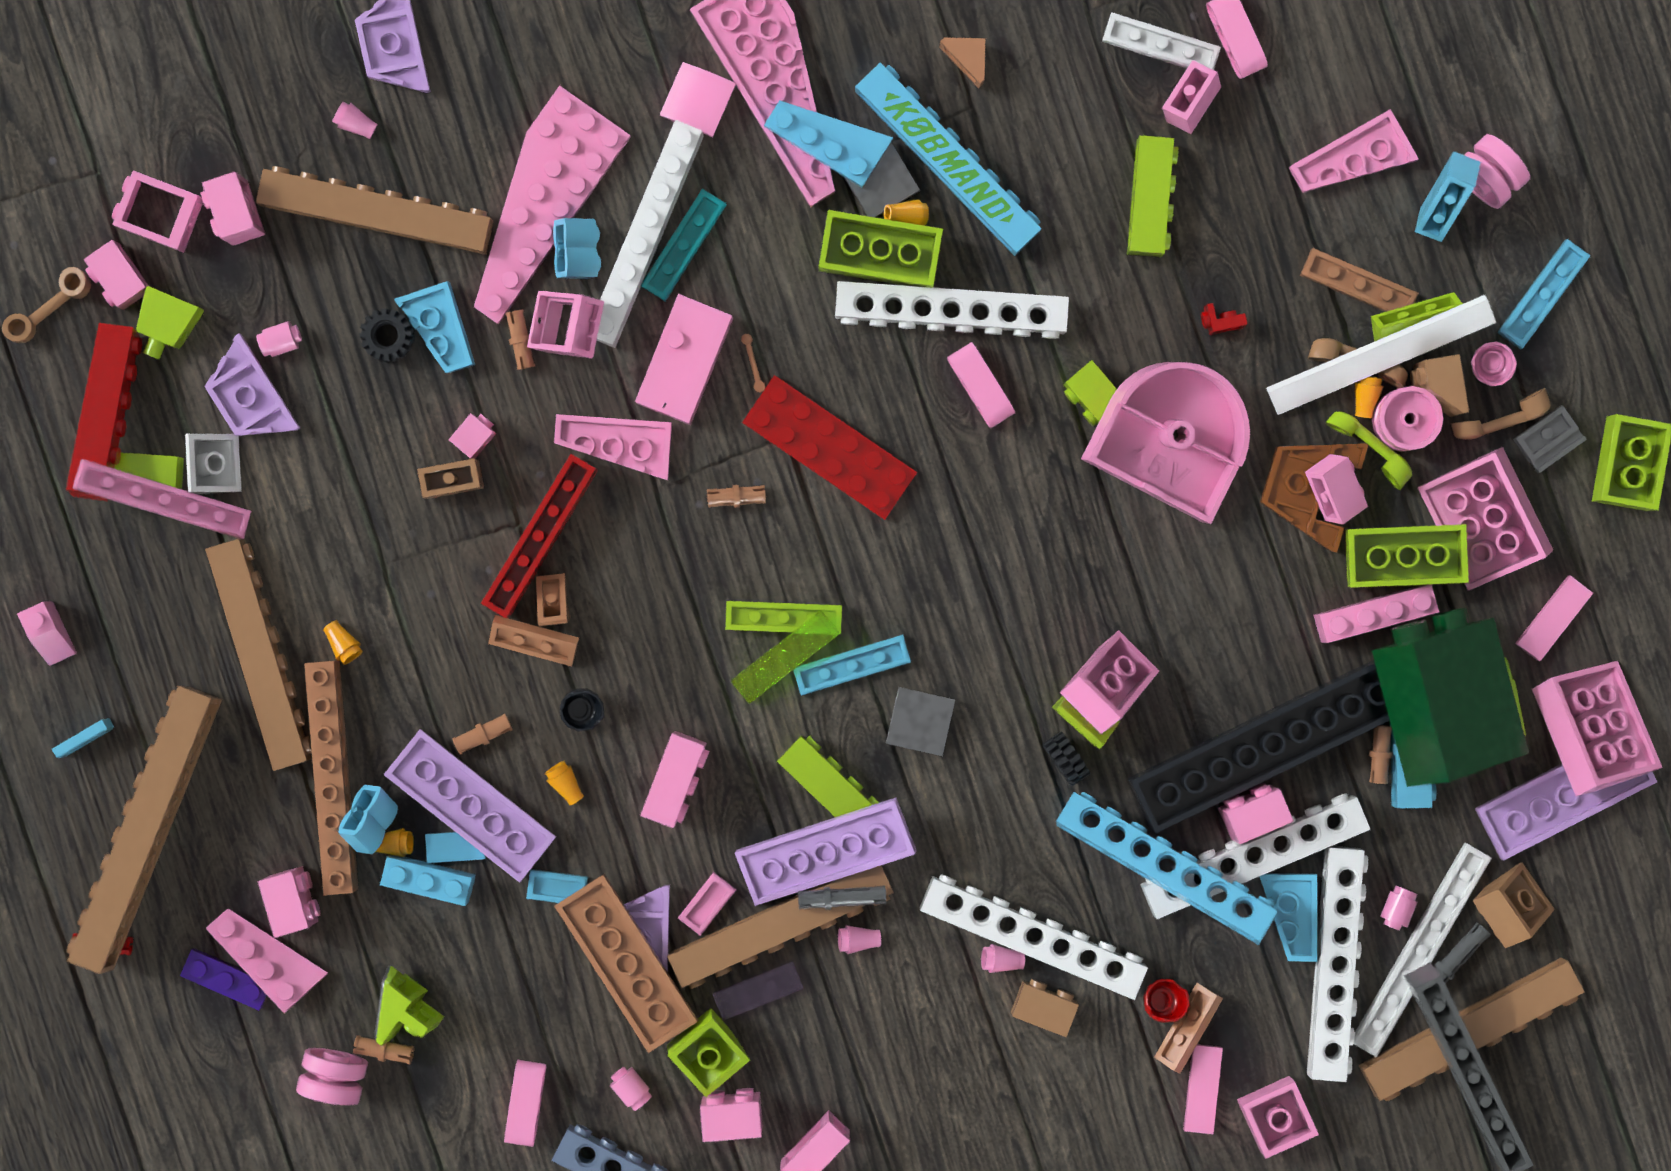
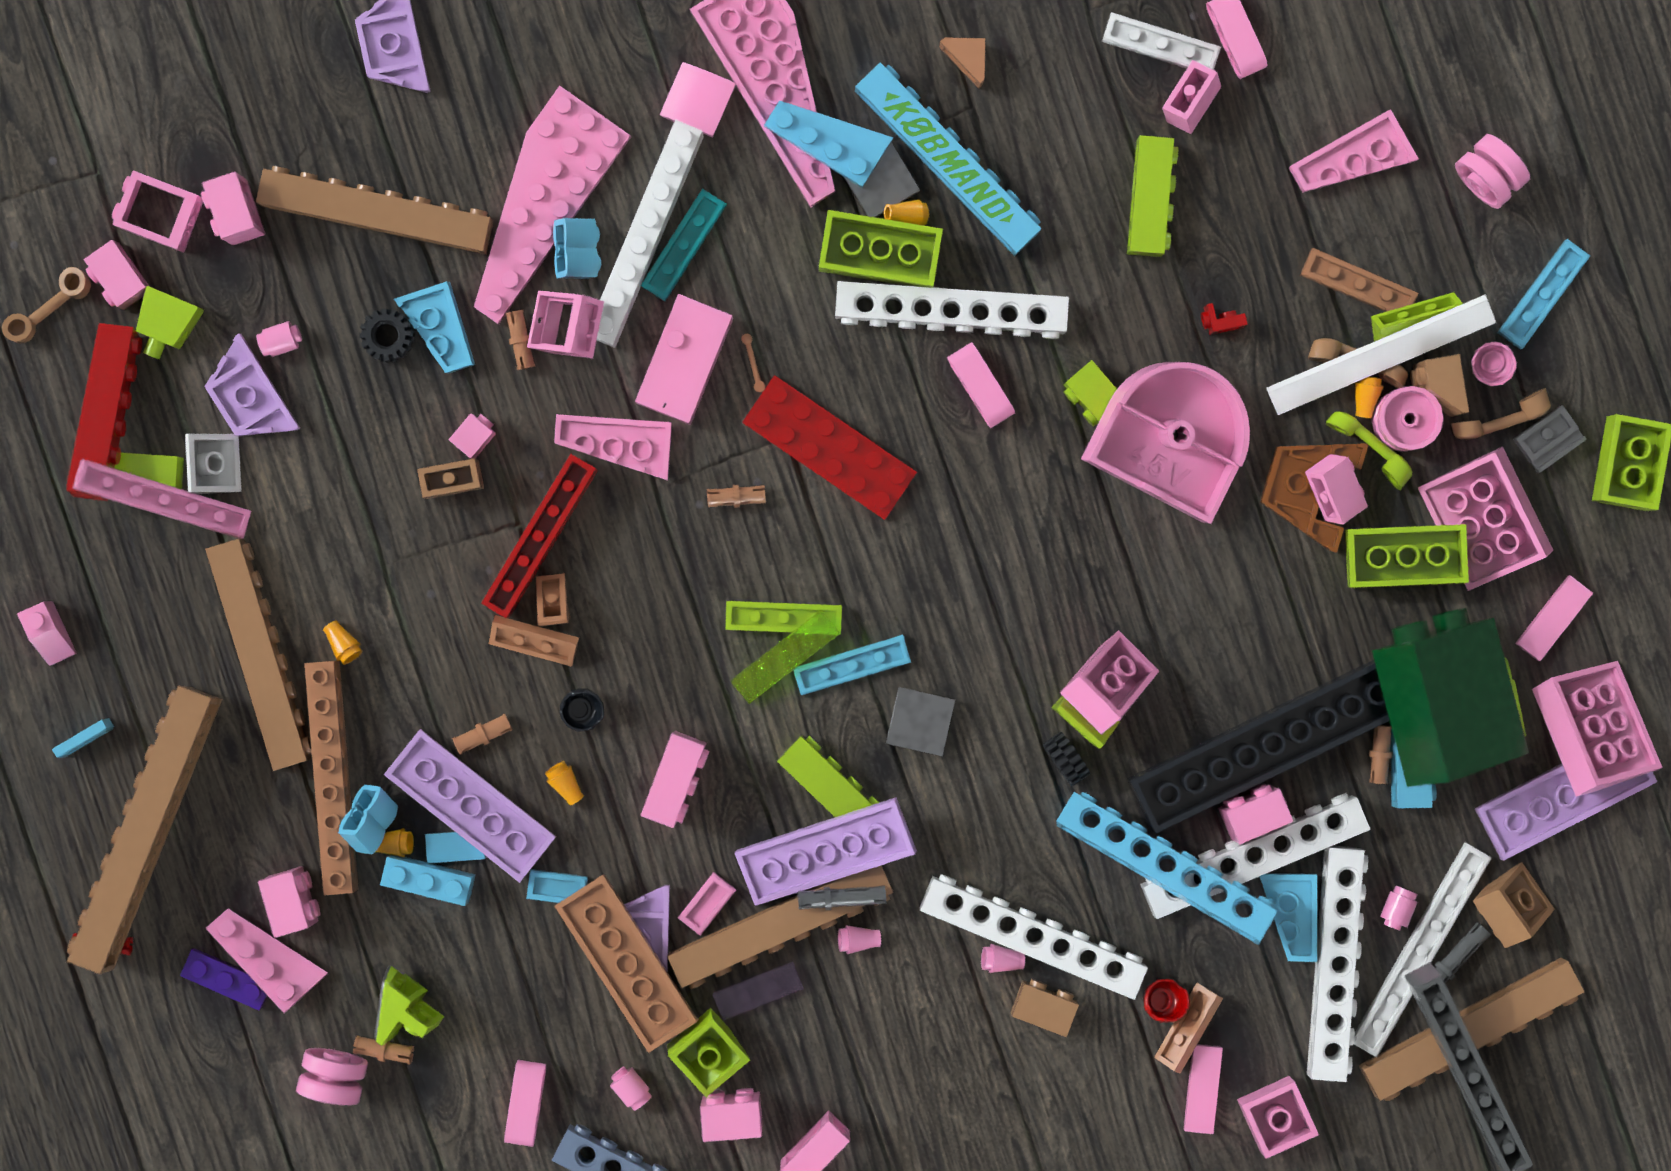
(353, 120): bright pink cone -> none
(1376, 613): bright pink brick -> none
(1447, 196): medium azure brick -> none

